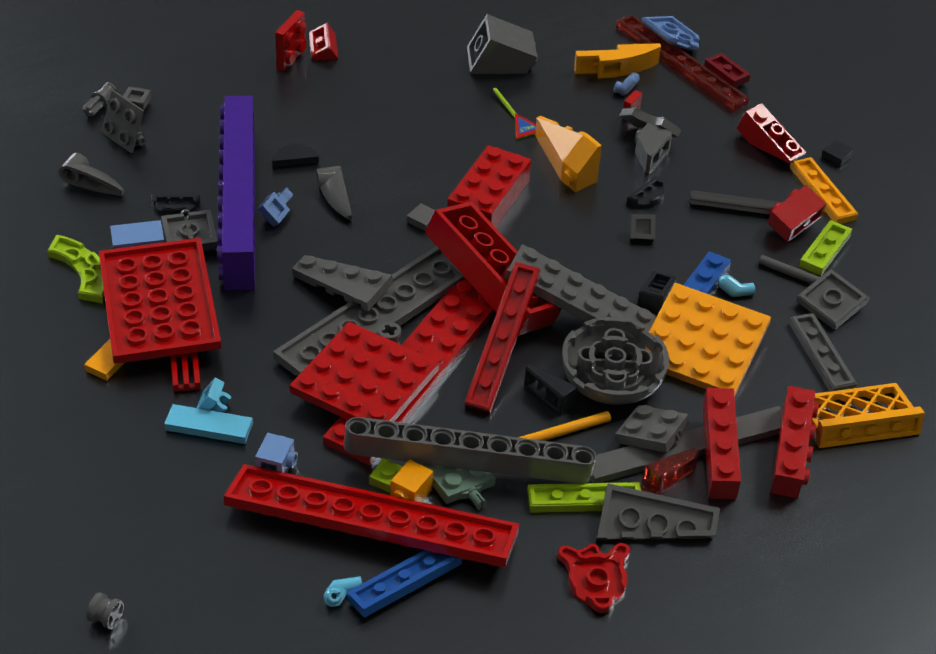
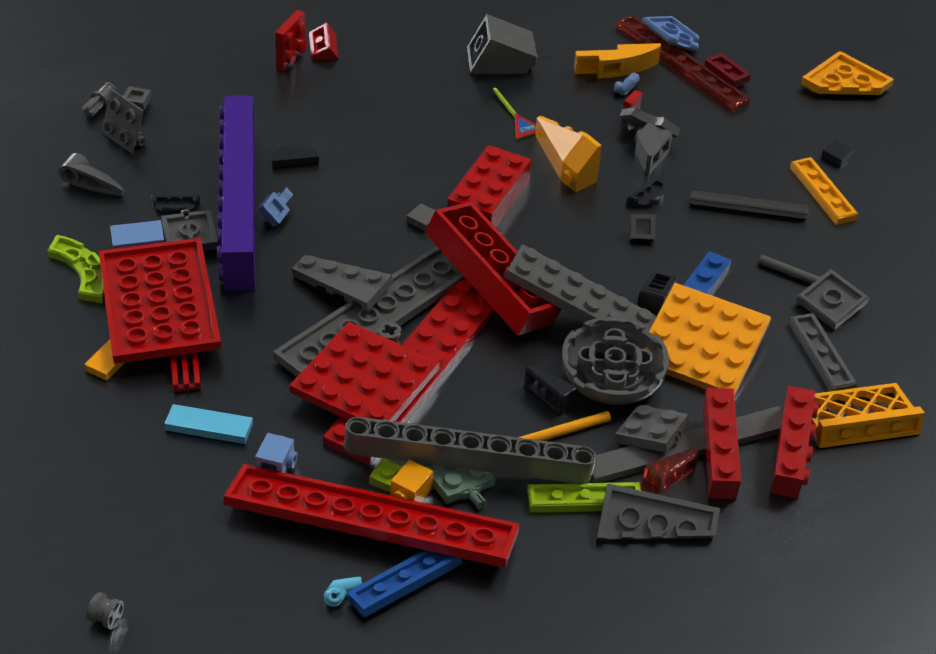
(213, 398): medium azure tile -> none
(332, 185): dark grey piece -> none
(502, 337): red tile -> none
(596, 576): red tile -> none
(735, 288): medium azure arm -> none
(766, 133): red slope -> none
(796, 213): red brick -> none
(825, 248): lime plate -> none
(846, 76): none -> light orange plate

